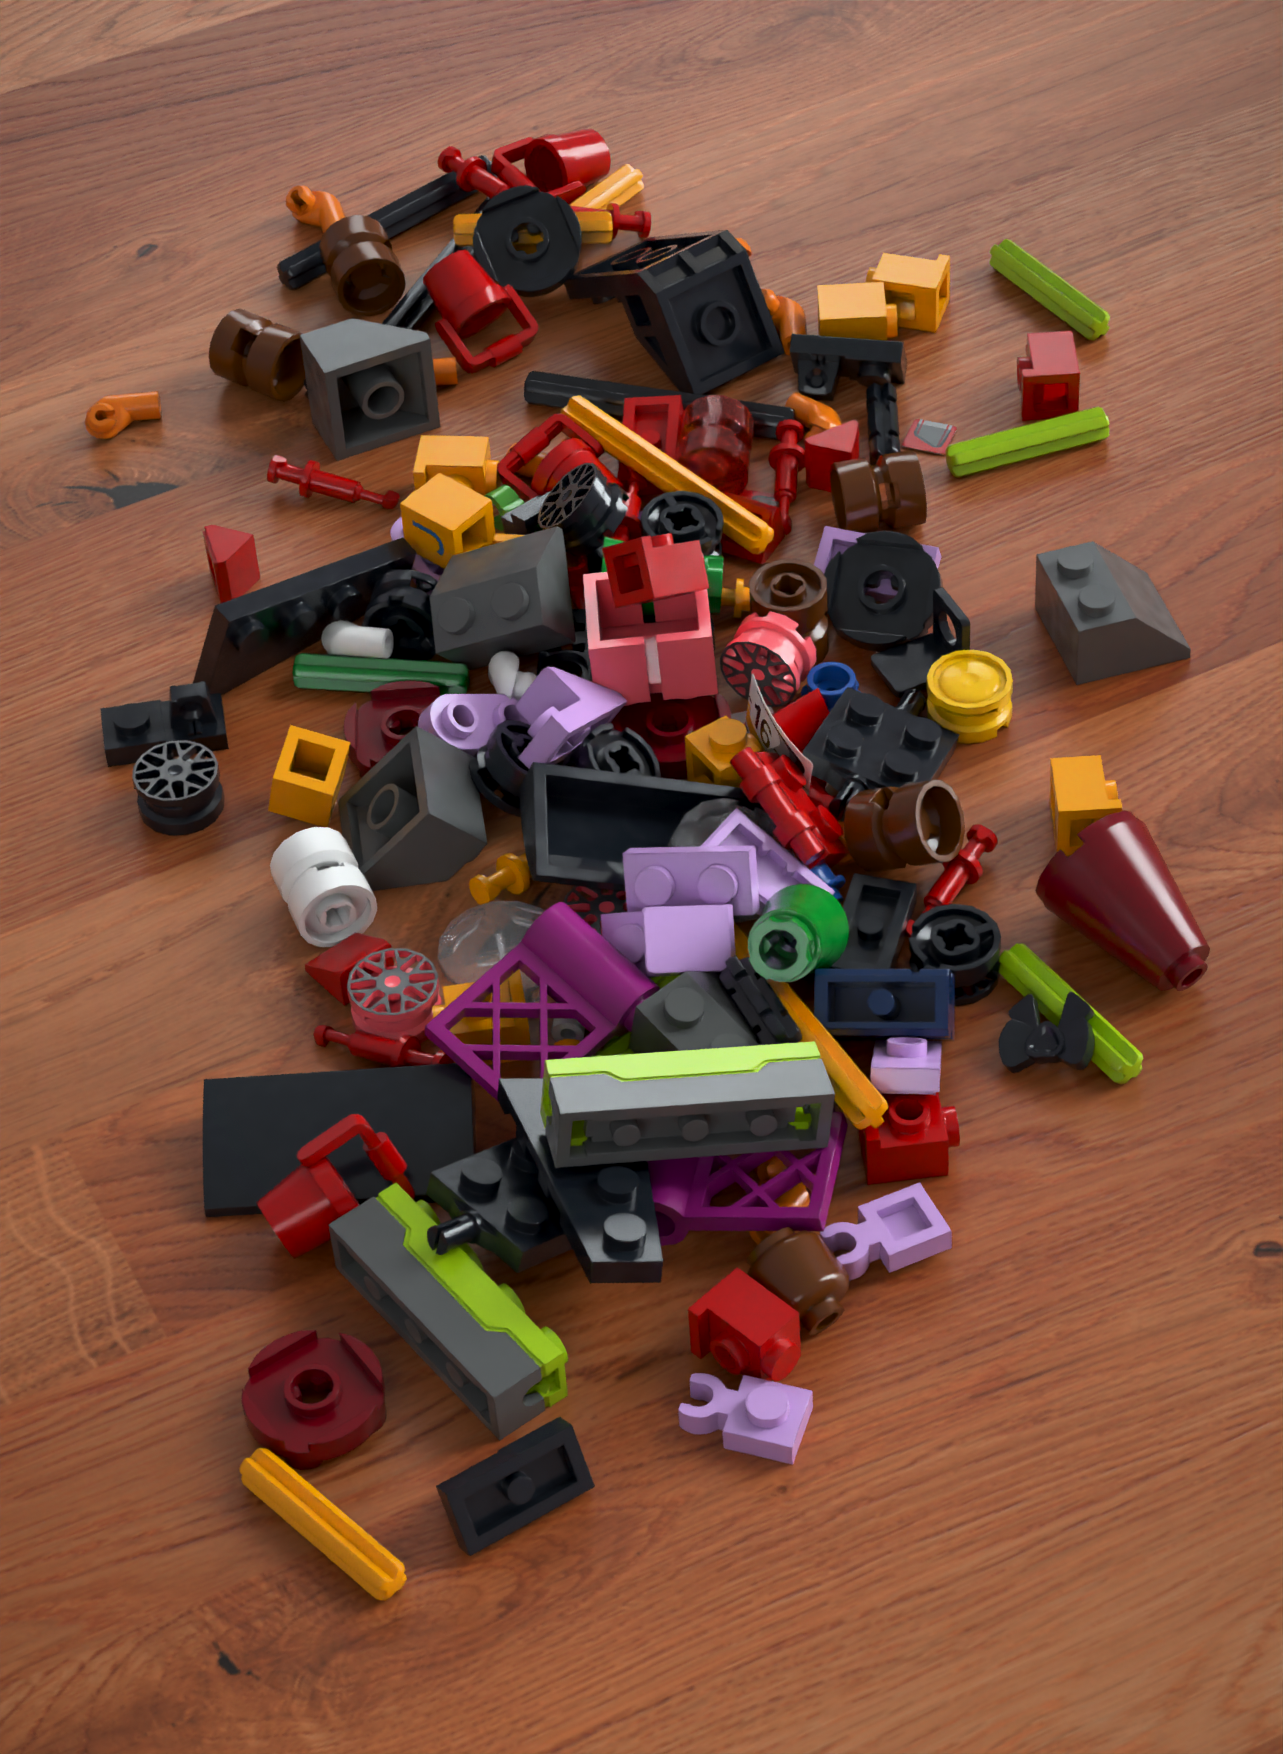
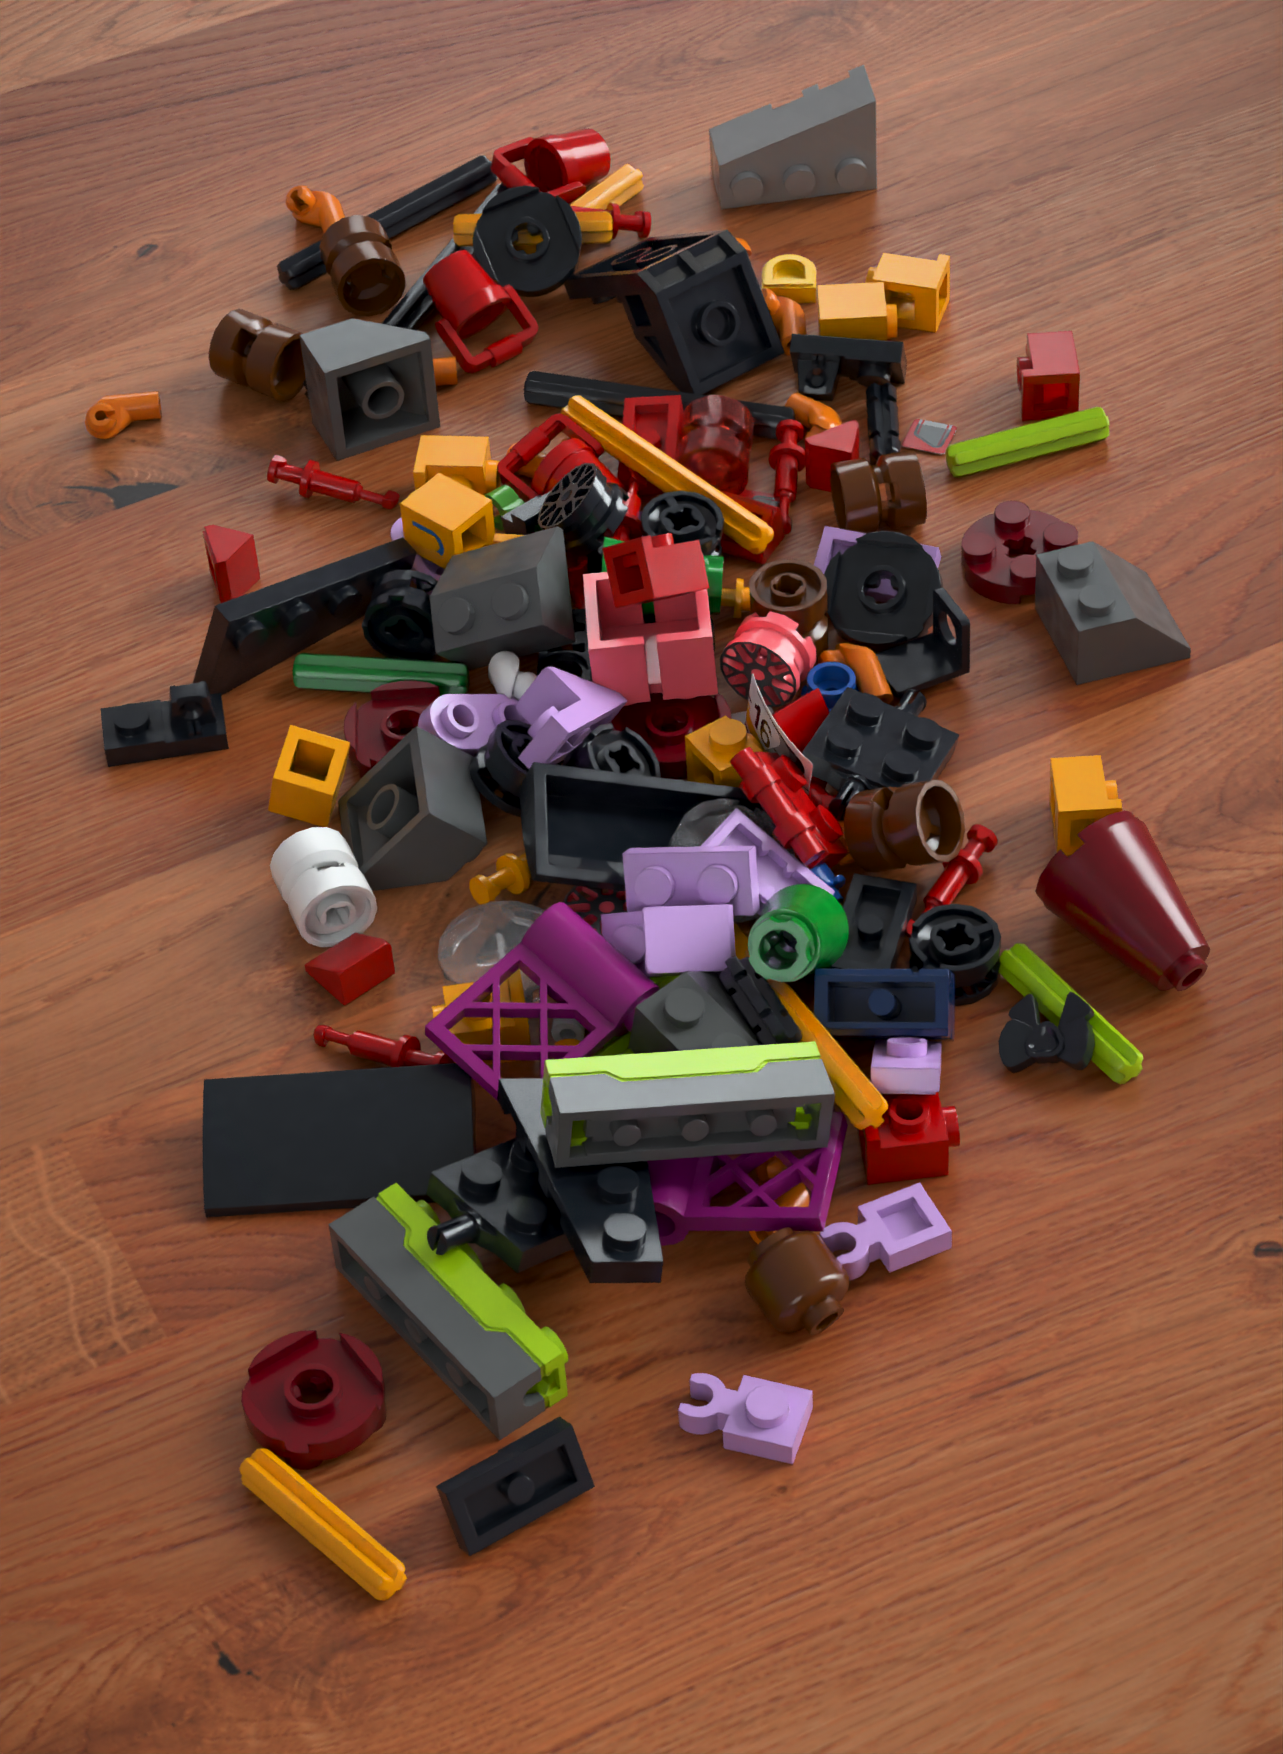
(178, 792): black wheel -> none
(315, 1191): red piece -> none
(360, 641): white arm -> none
(393, 998): coral wheel -> none
(471, 173): red piece -> none
(746, 1328): red brick -> none
(791, 278): none -> yellow tile
(800, 148): none -> light grey wedge
(866, 666): none -> orange arm
(970, 694): yellow wheel -> none
(1009, 532): none -> dark red plate
(1049, 290): lime axle -> none

